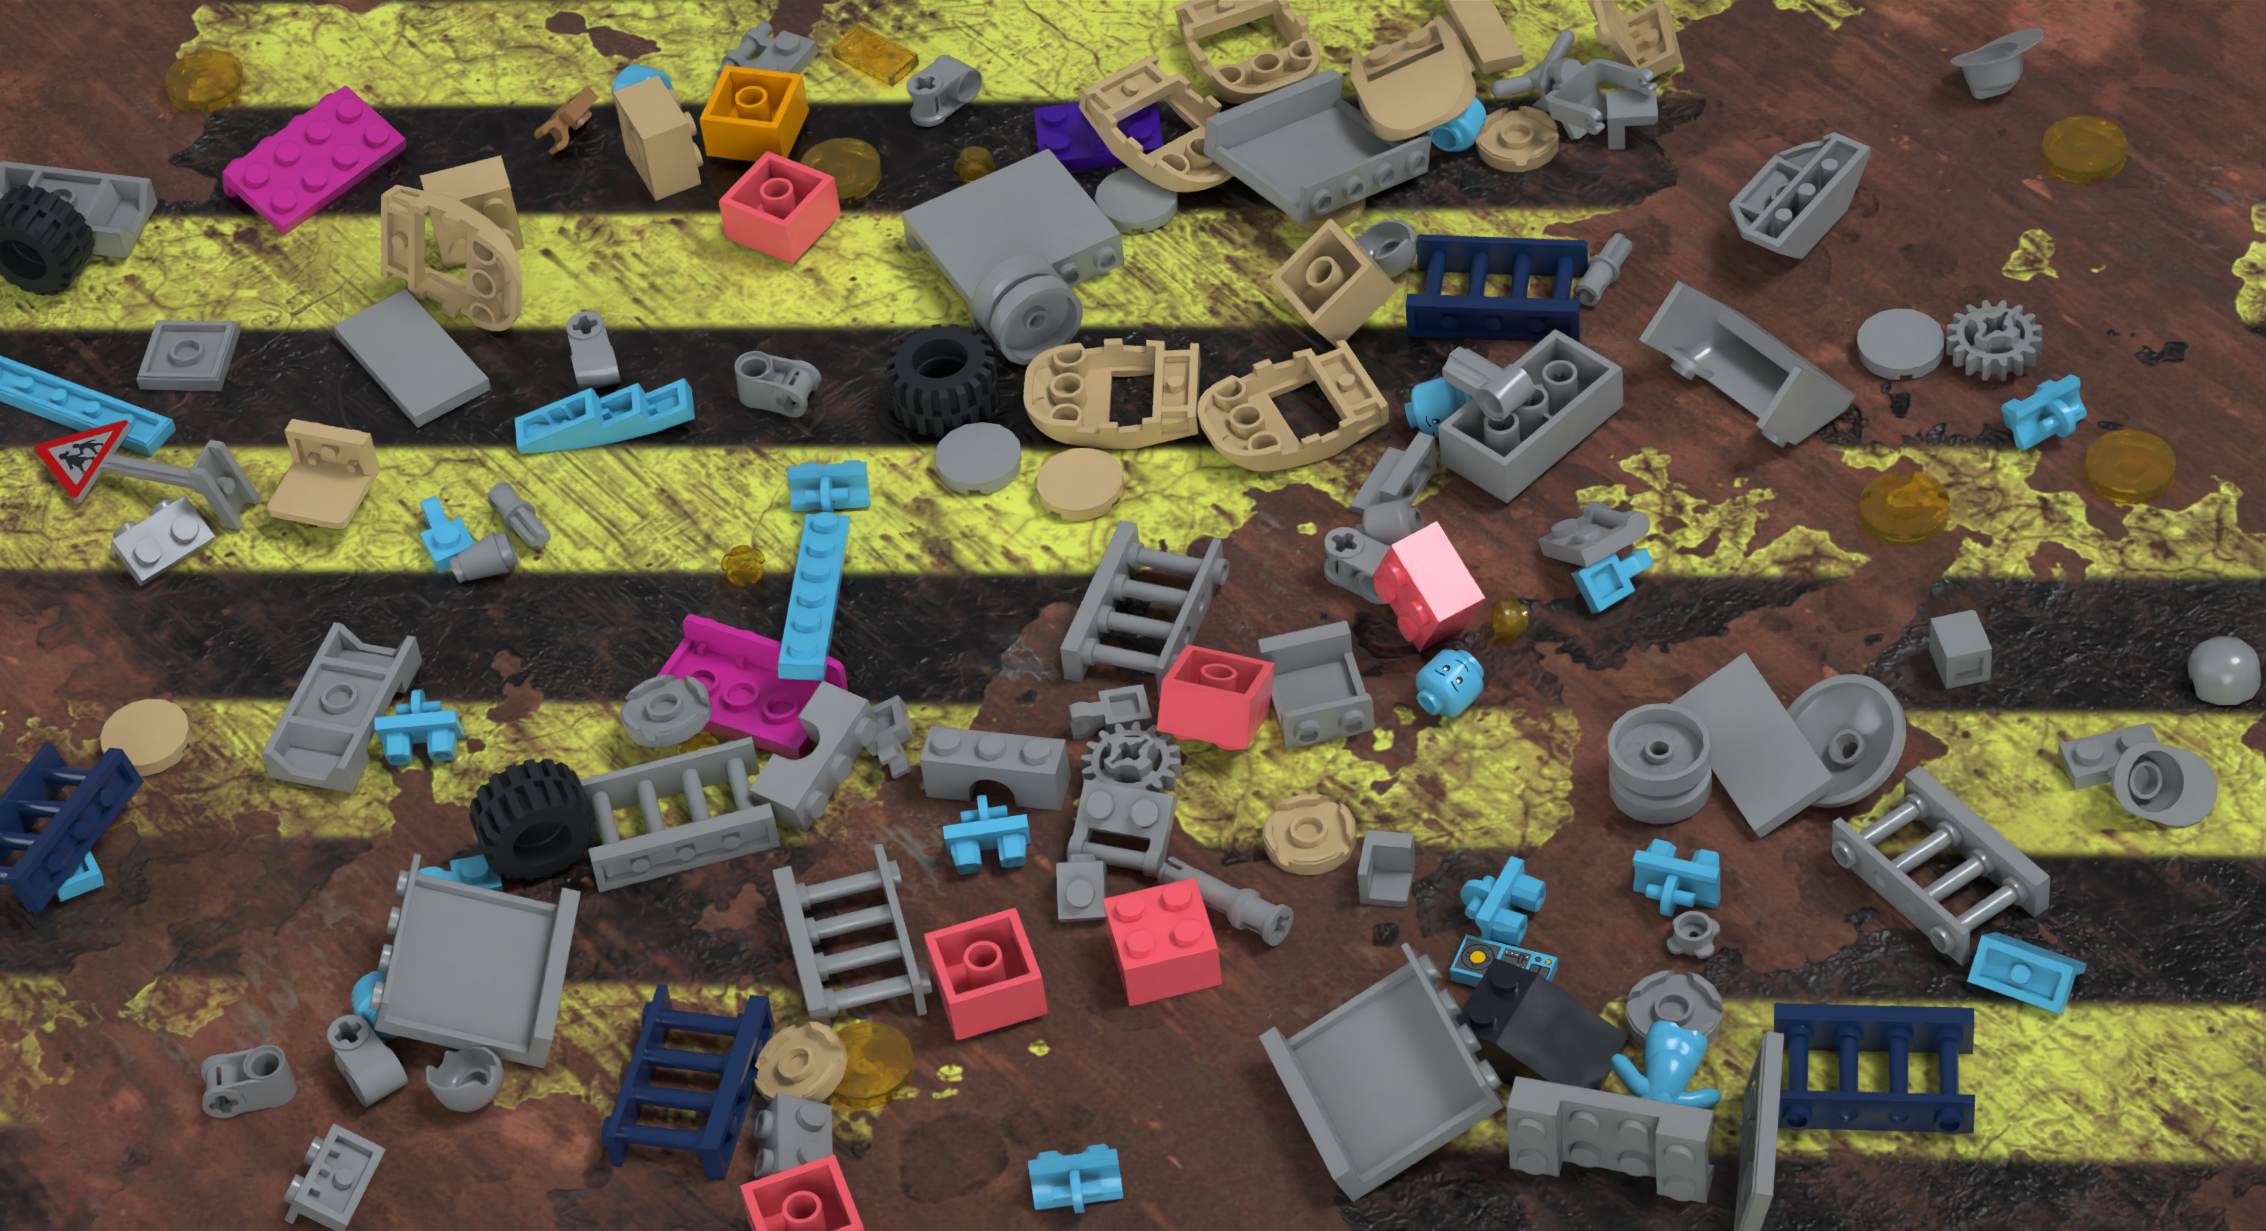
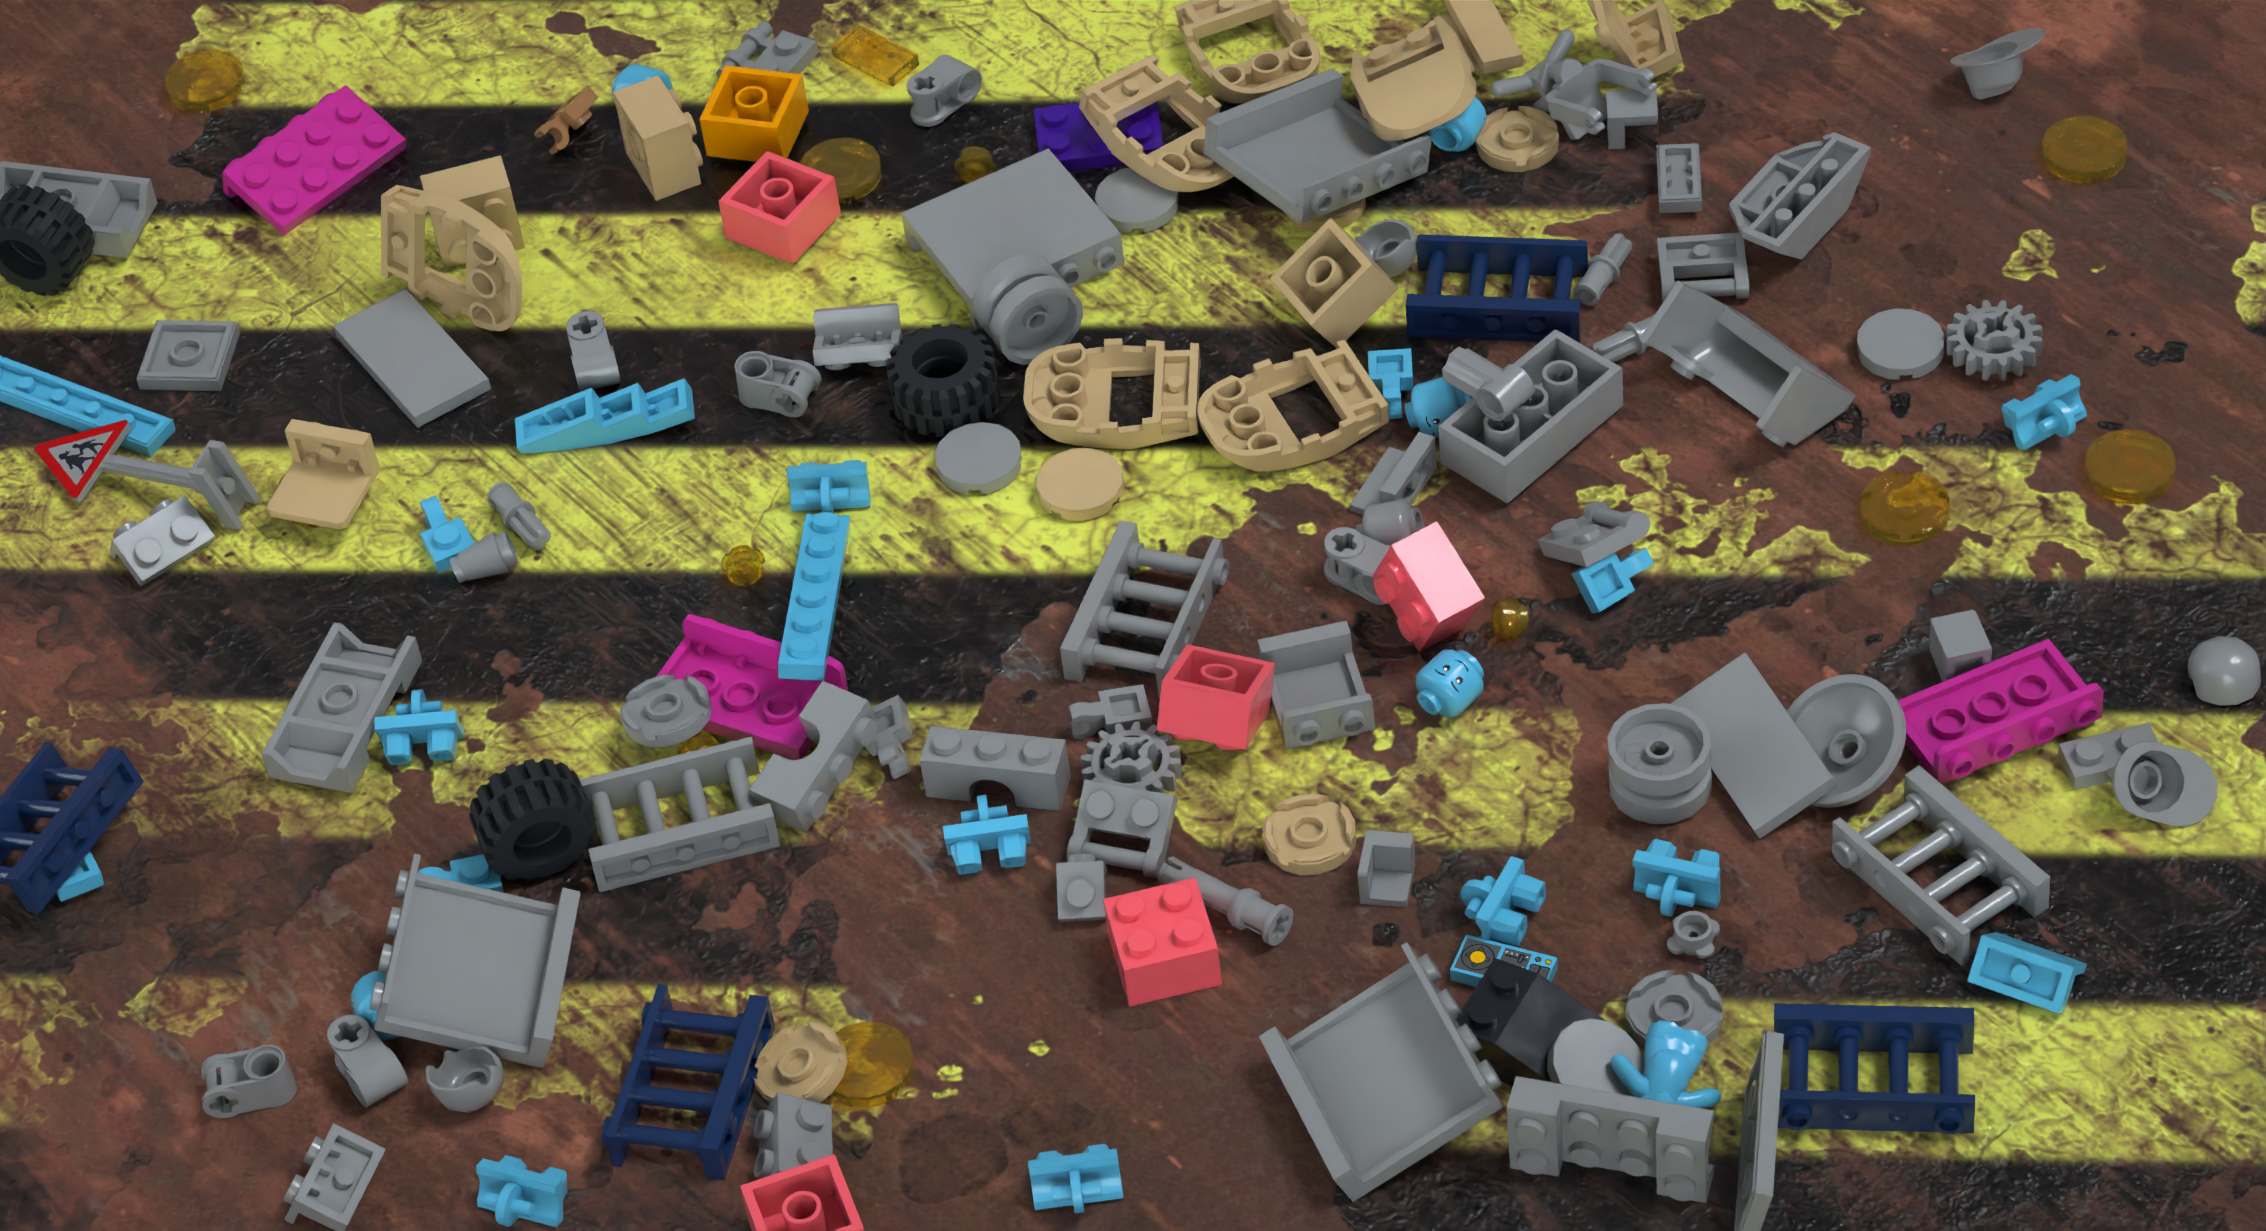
(149, 733): tan tile -> none
(521, 1193): none -> medium azure hips
(816, 967): light grey fence -> none
(856, 335): none -> light grey bracket
(986, 974): coral brick -> none
(1391, 374): none -> medium azure plate
(1584, 1055): none -> light grey tile
(1623, 342): none -> light grey axle
(1679, 178): none -> light grey plate
(1704, 257): none -> light grey plate
(1998, 711): none -> dark pink bracket

